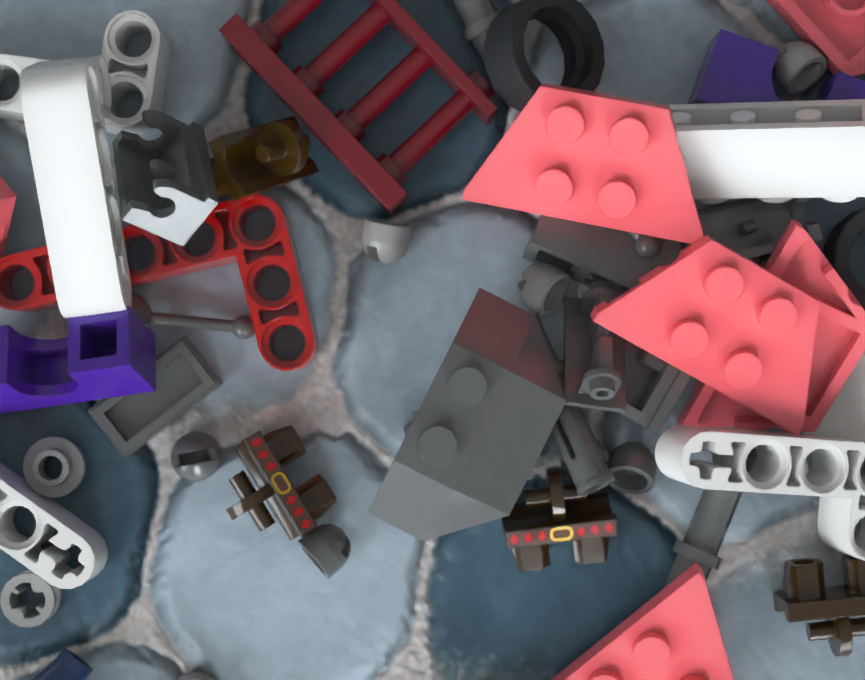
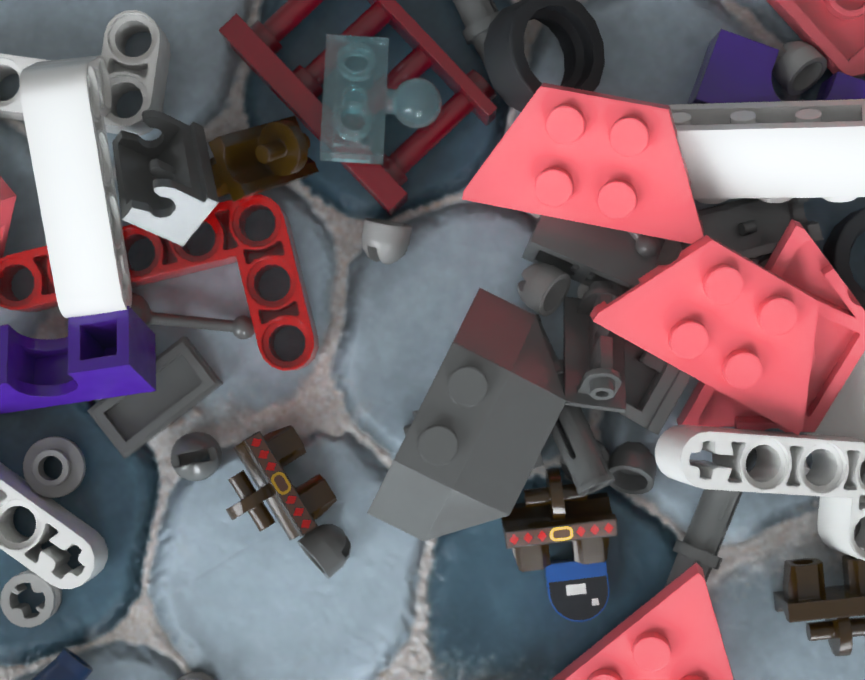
(359, 100): none -> clear light blue plate
(577, 589): none -> tile

